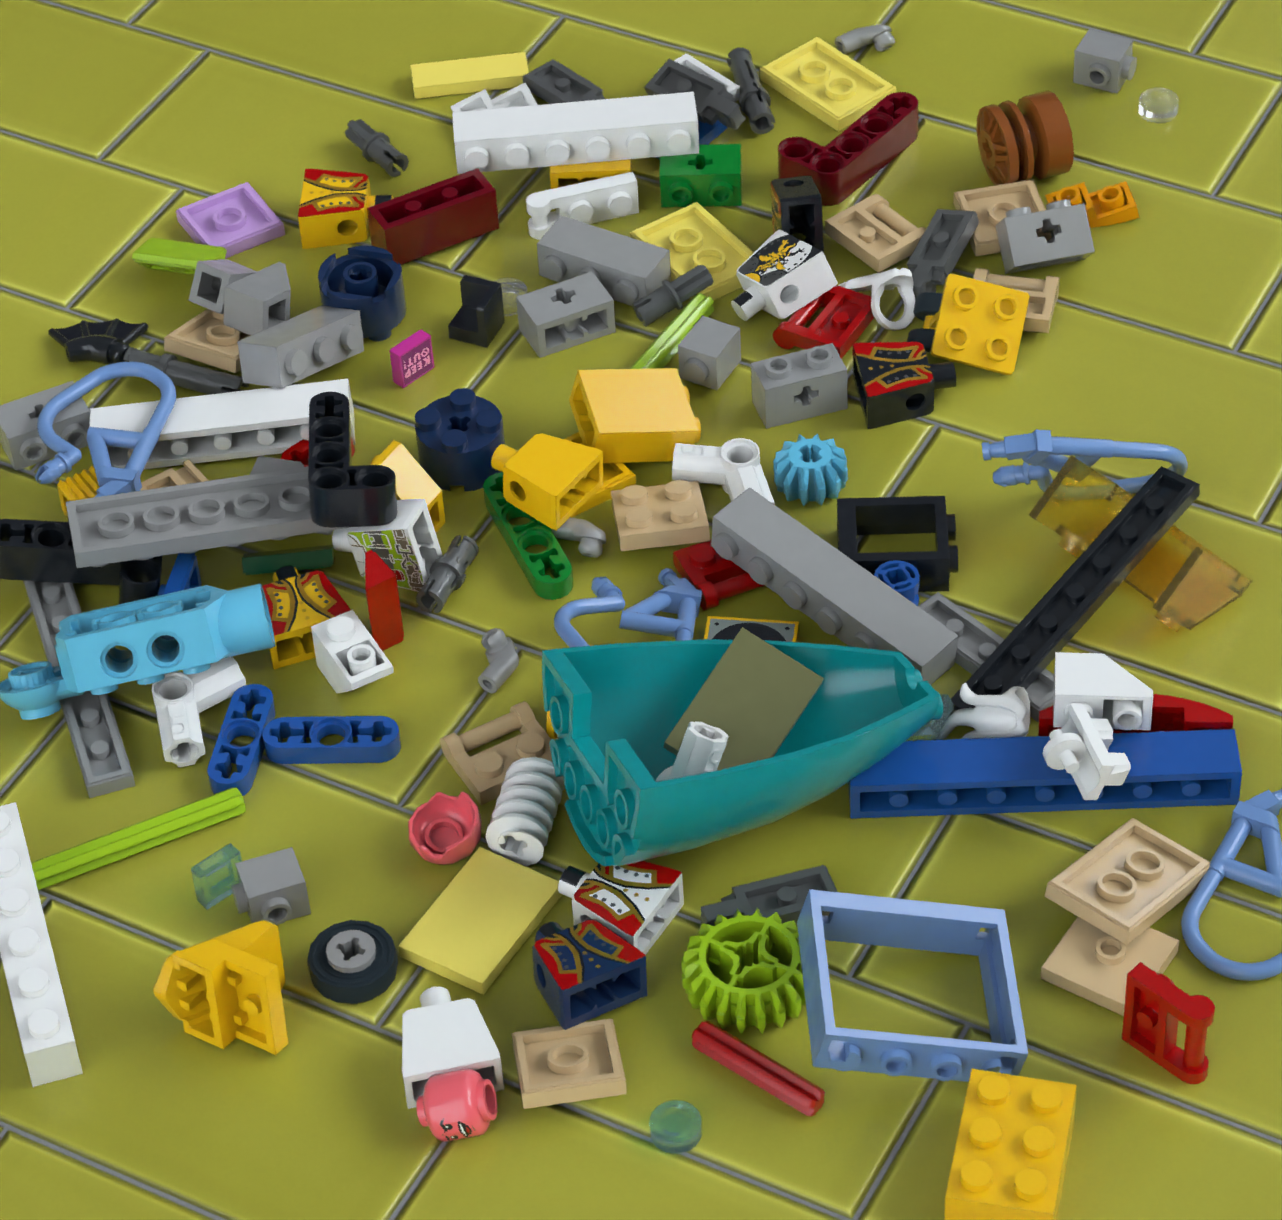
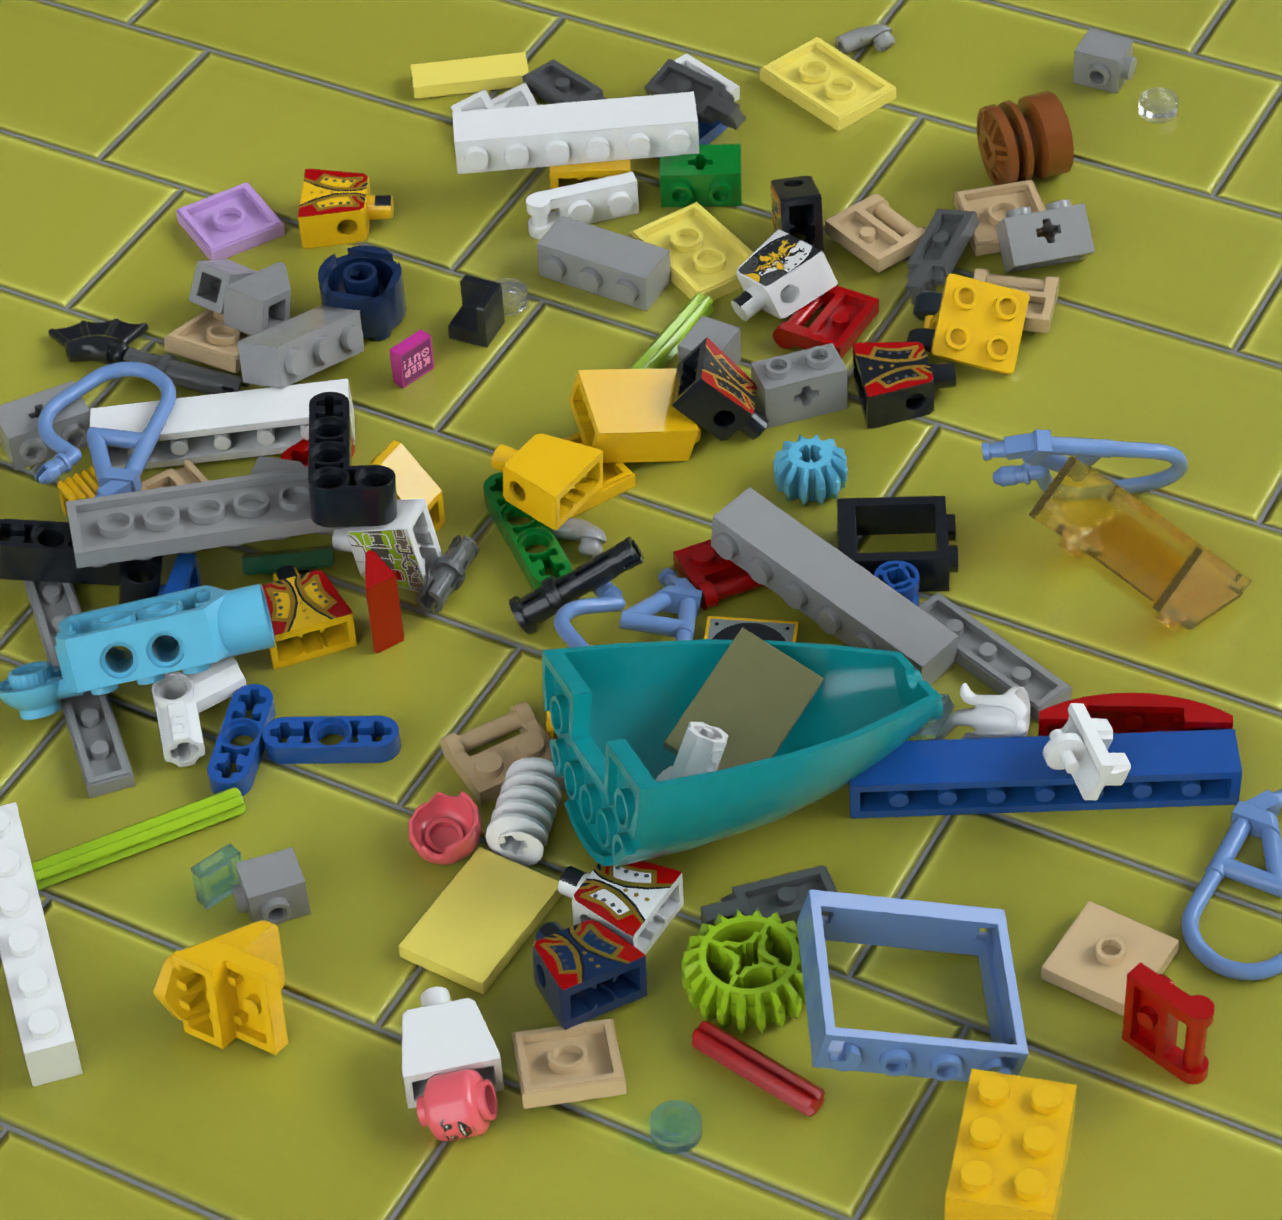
(175, 255): lime slope -> none
(348, 653): white slope -> none
(370, 966): black wheel -> none
(376, 147): dark grey axle -> none
(434, 217): dark red brick -> none
(459, 439): dark blue brick -> none
(501, 658): light grey arm -> none
(566, 314): light grey brick -> none
(589, 576): none -> black pin
(660, 515): tan plate -> none
(672, 294): dark grey axle -> none
(717, 394): none -> black torso
(732, 466): white piece -> none
(753, 97): dark grey pin -> none
(854, 153): dark red beam -> none
(887, 281): white piece -> none
(1084, 586): black tile -> none
(1103, 207): light orange slope -> none
(1104, 690): white slope -> none
(1128, 881): tan tile -> none

